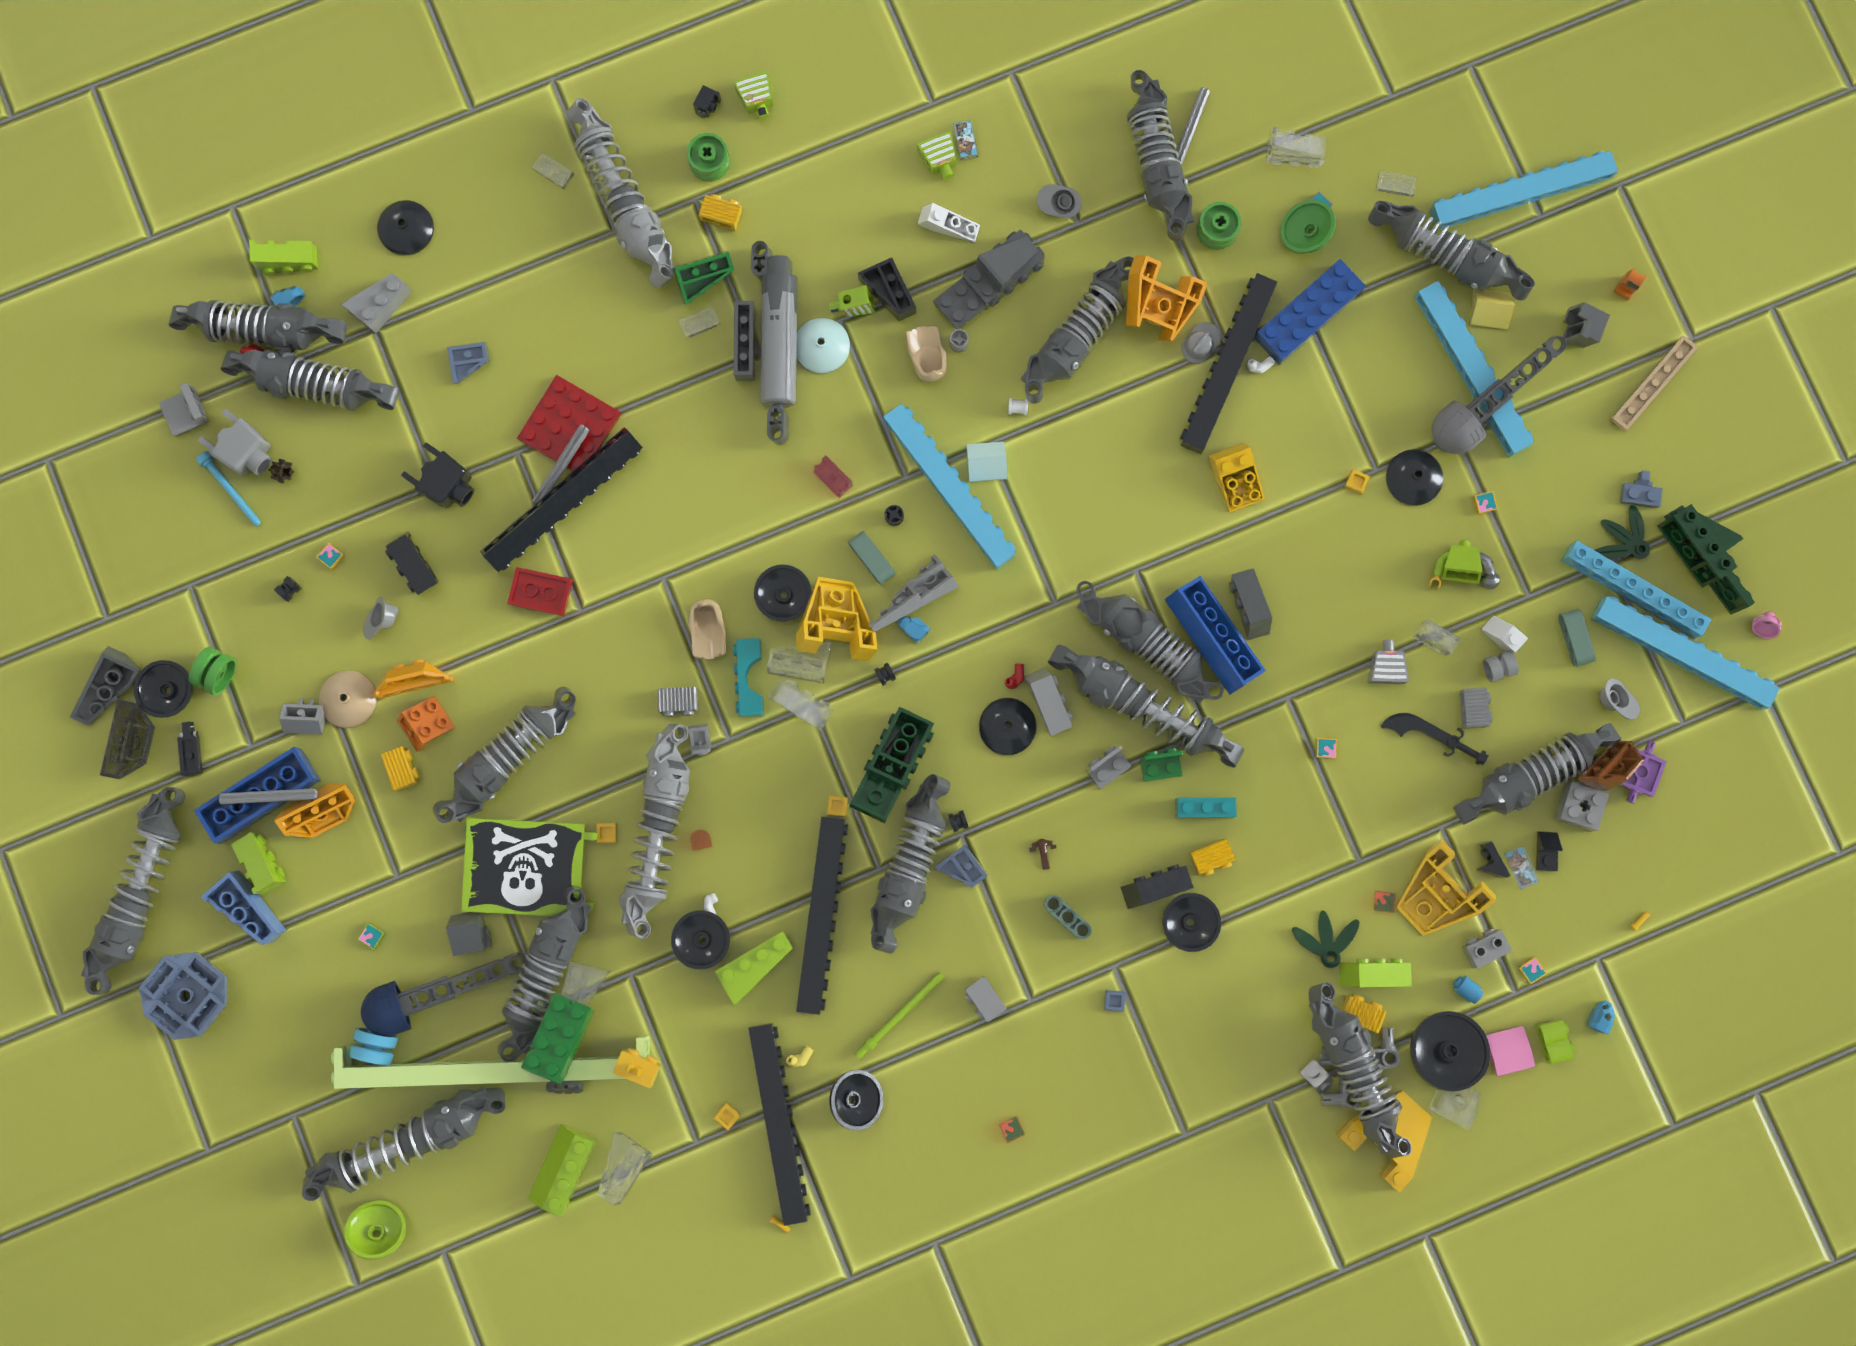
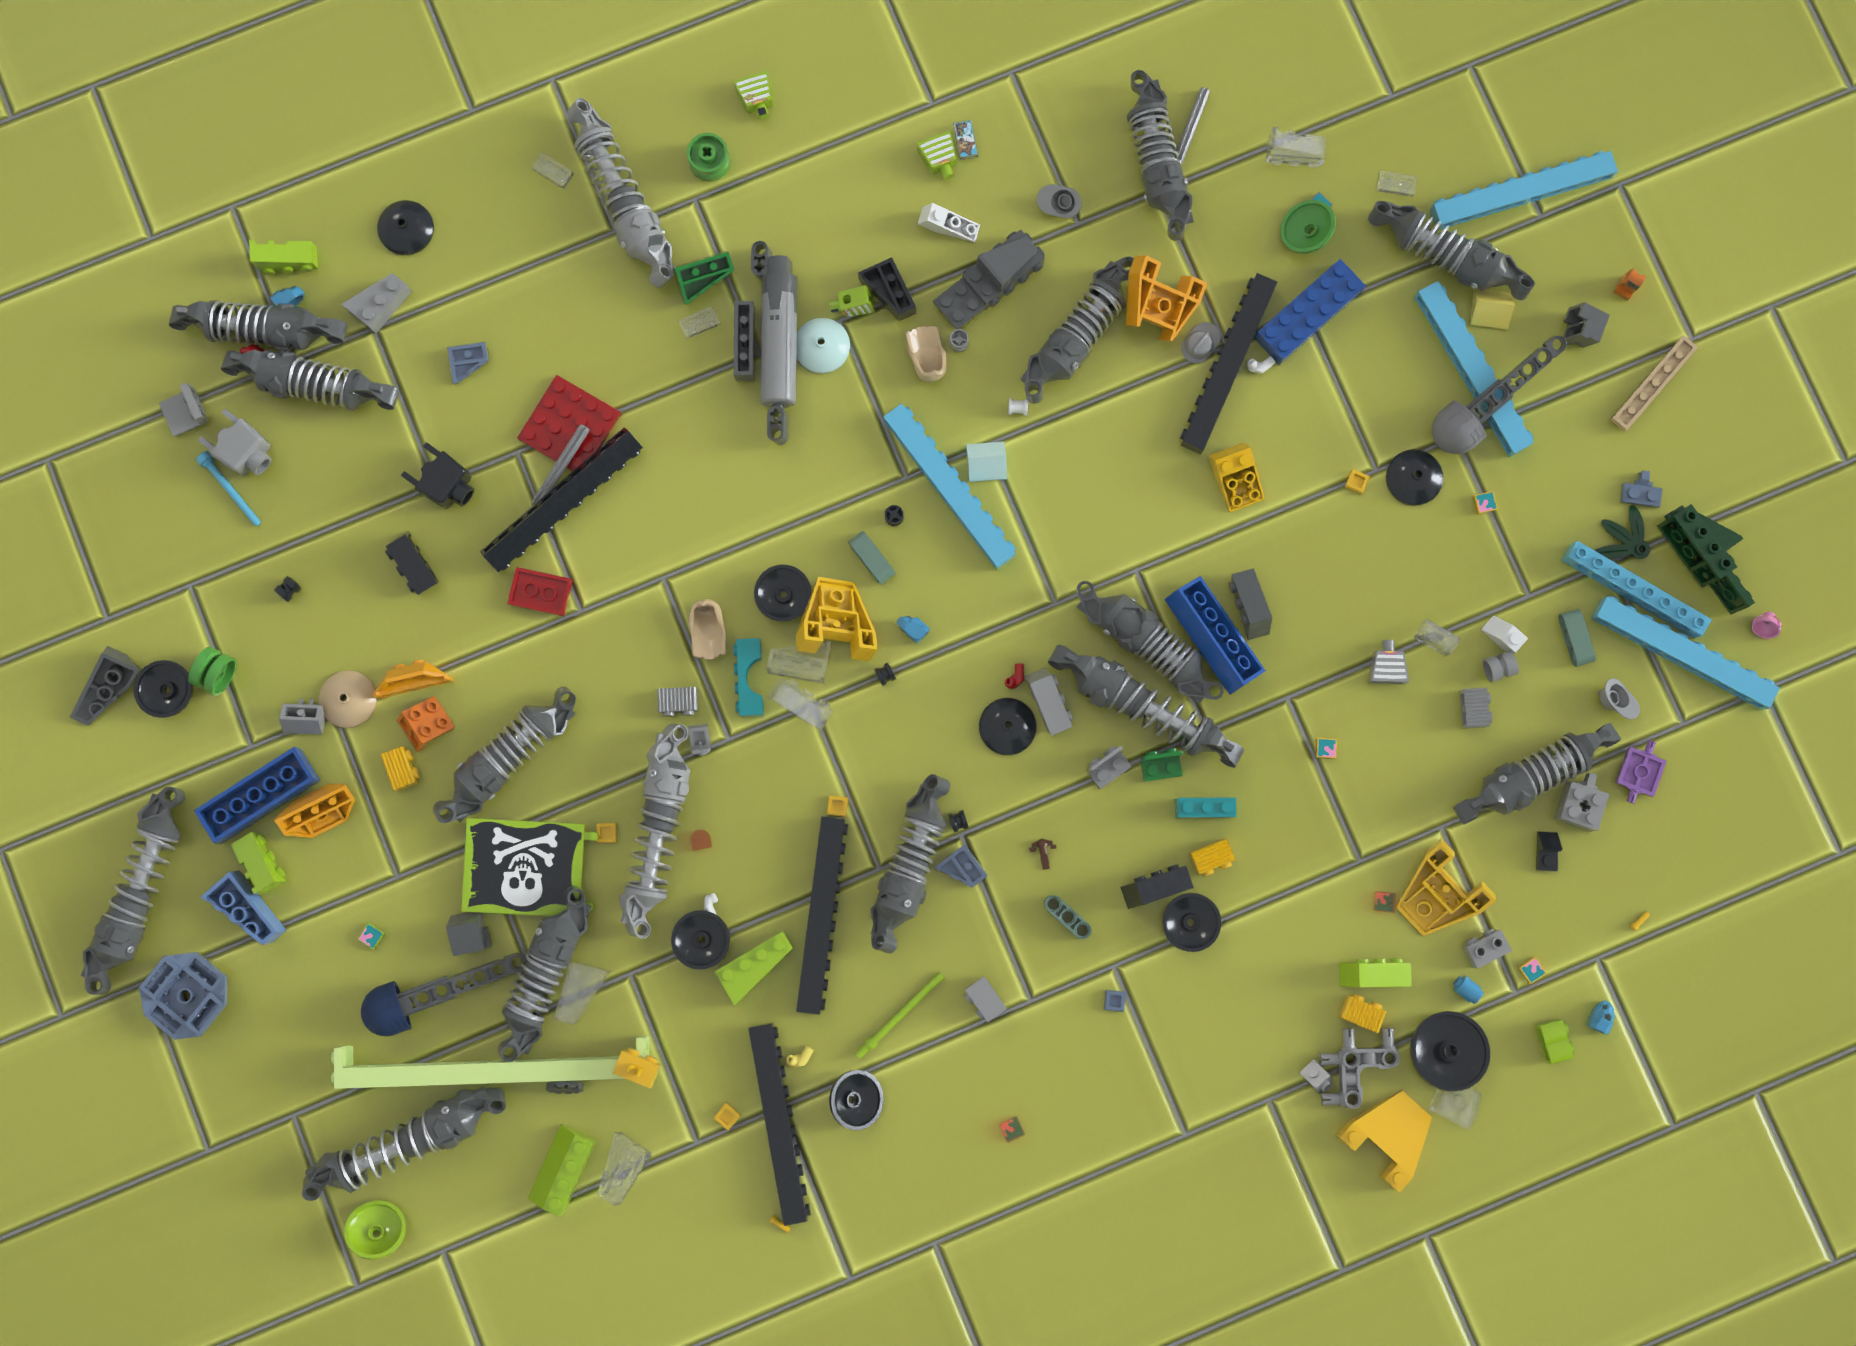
(127, 741): clear smoke wedge -> none
(189, 750): black hinge -> none
(268, 796): light grey axle -> none
(281, 470): dark brown gear -> none
(330, 556): tile -> none
(372, 1047): medium azure wheel -> none
(380, 617): light grey piece -> none
(557, 1039): green piece -> none
(706, 101): black brick -> none
(720, 212): yellow brick -> none
(832, 477): clear pink hinge -> none
(892, 764): dark green wedge -> none
(926, 587): light grey wedge -> none
(1218, 225): bright green wheel -> none
(1327, 947): dark green plant -> none
(1351, 1051): dark grey piece -> none
(1406, 722): black sword -> none
(1466, 565): lime torso -> none
(1495, 866): black slope -> none
(1510, 1051): bright pink slope -> none
(1521, 867): clear tile -> none
(1613, 766): dark orange wedge -> none

